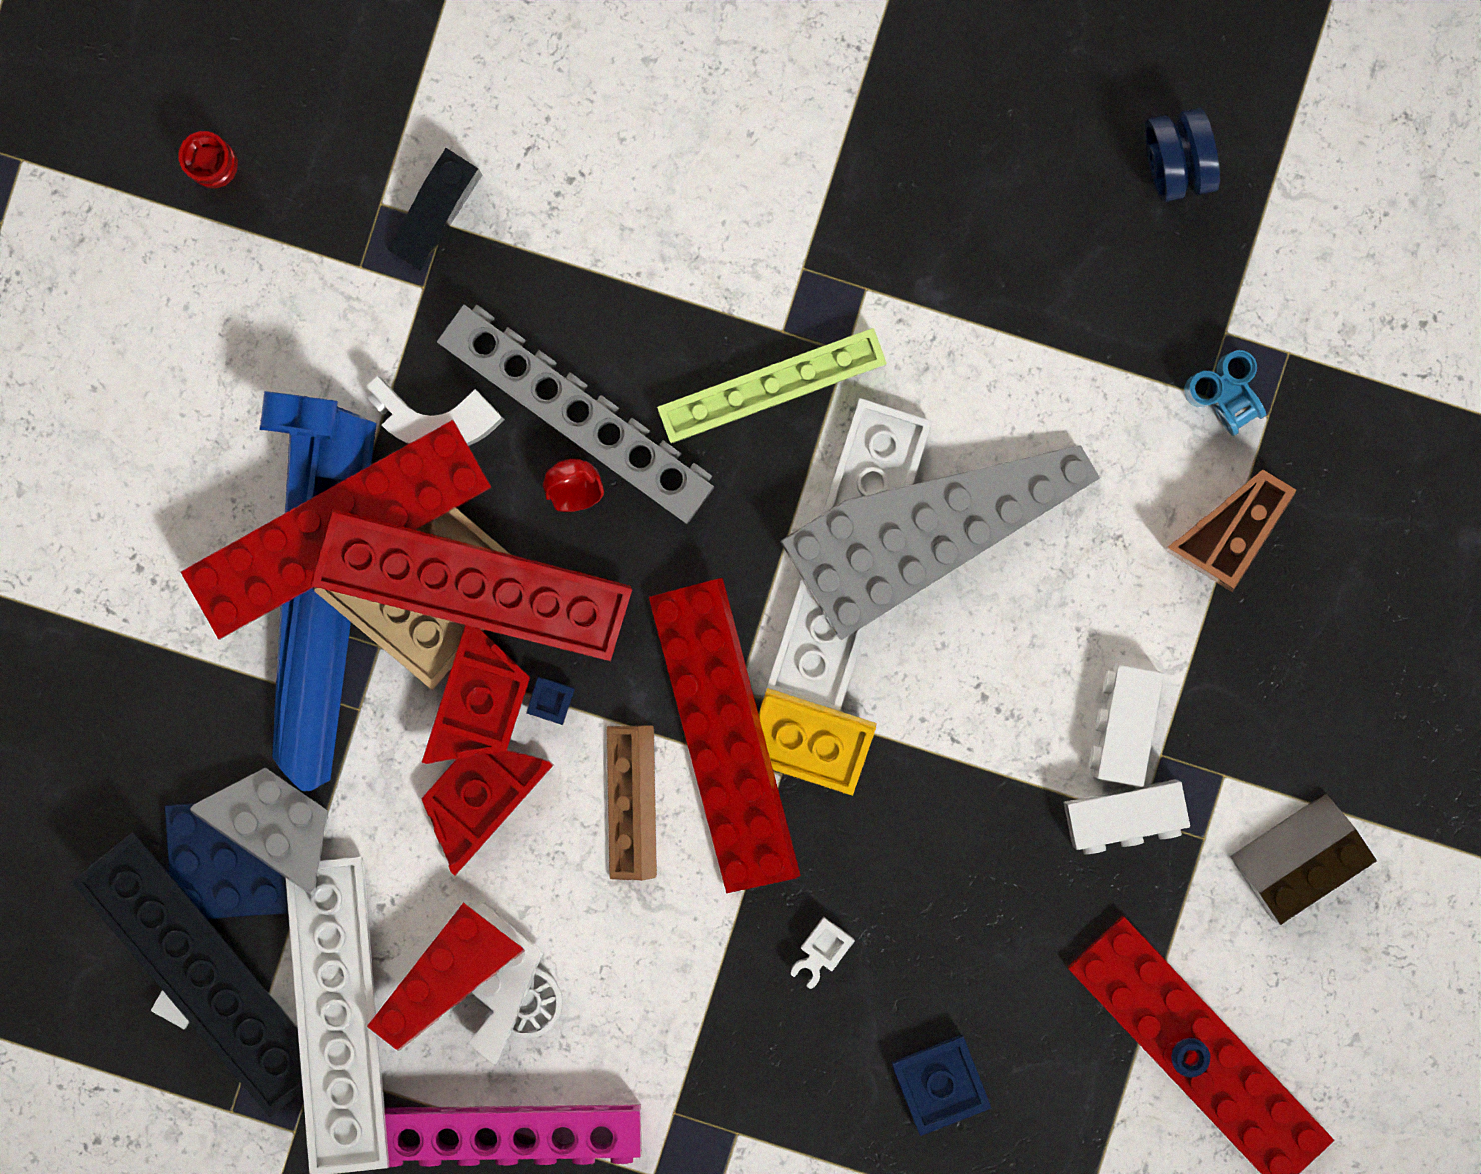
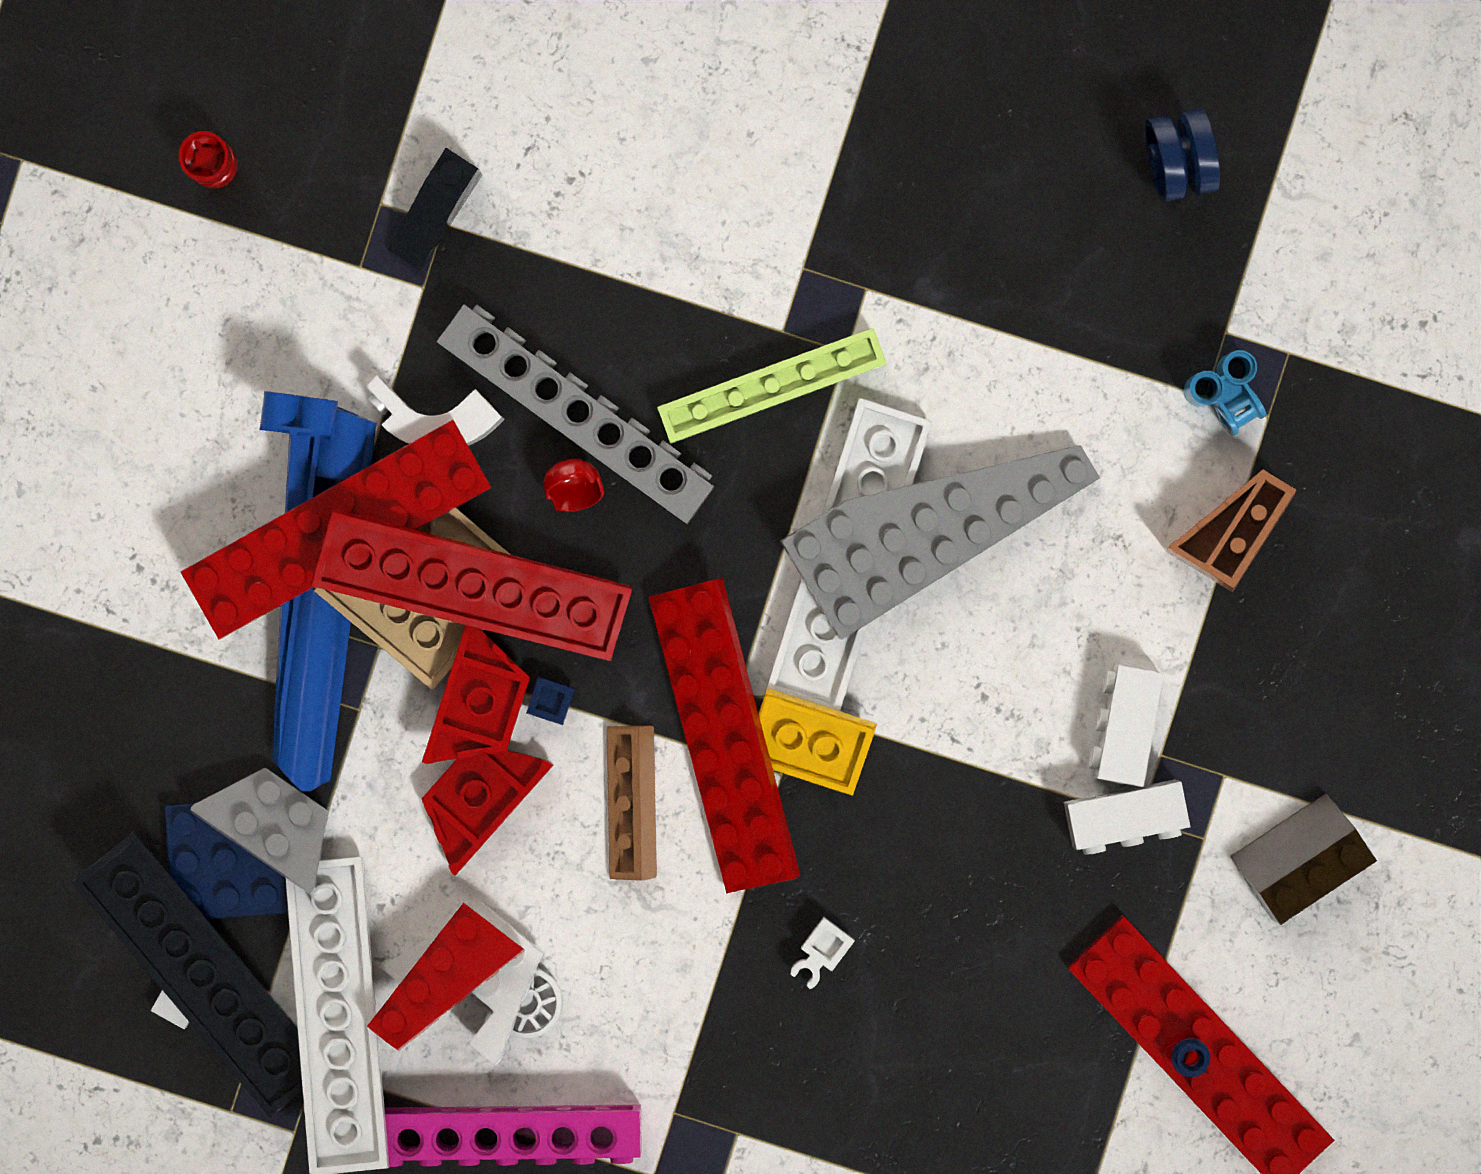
(941, 1085): dark blue plate -> none

